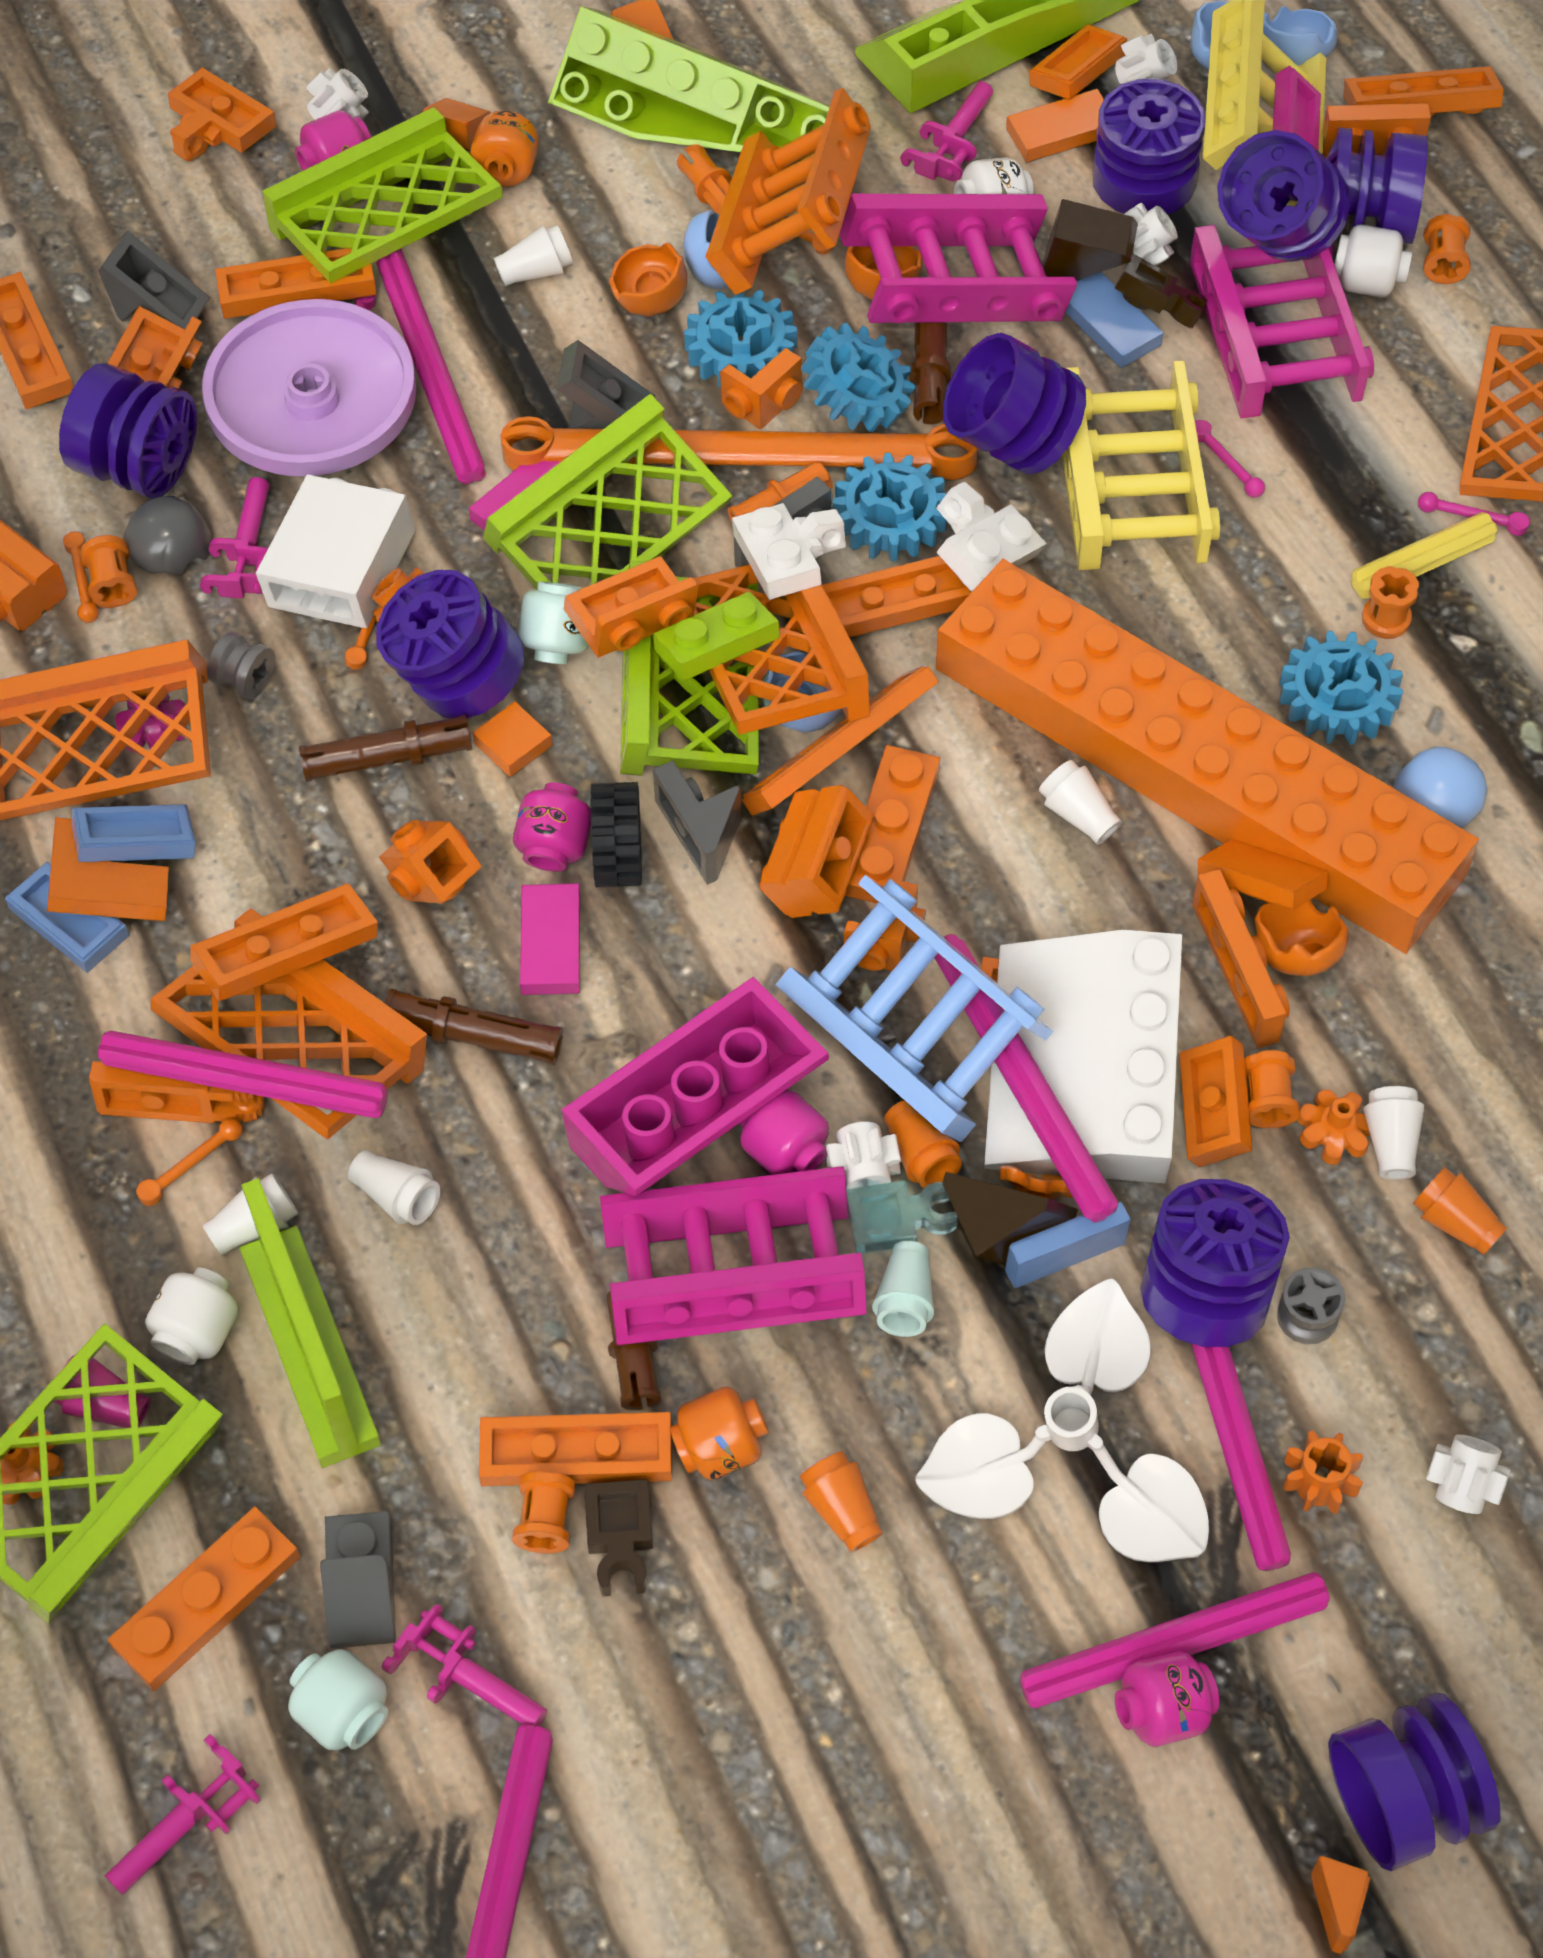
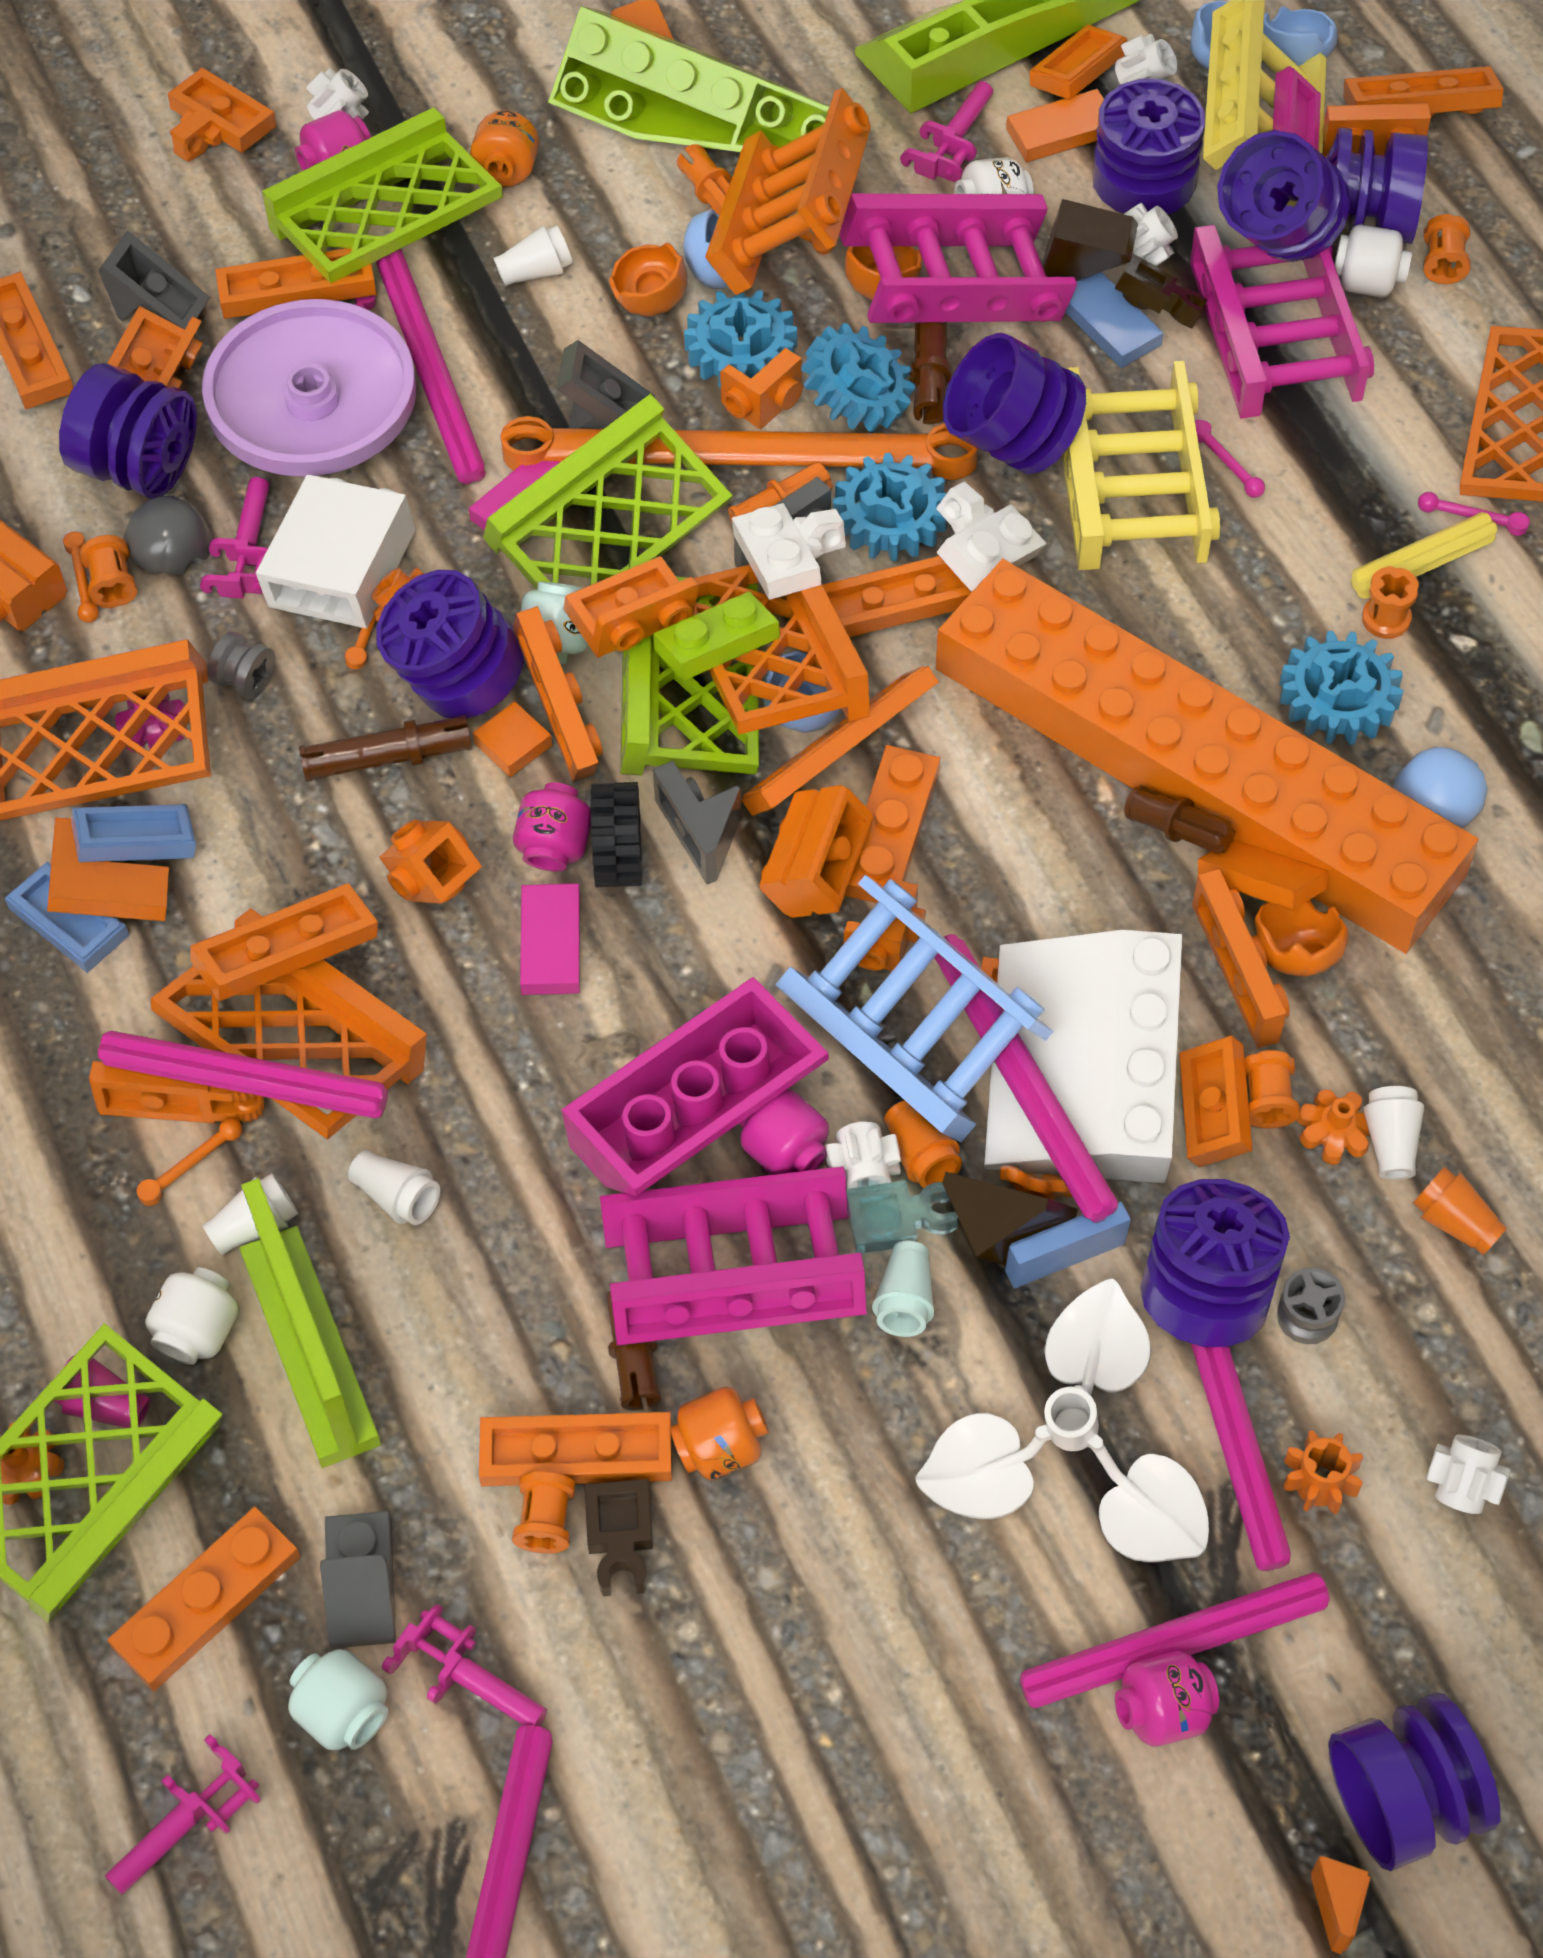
(460, 119): orange slope -> none
(484, 1029): reddish brown pin -> none
(558, 693): none -> orange plate
(842, 1500): orange cone -> none
(1078, 799): white cone -> none
(1179, 819): none -> reddish brown axle

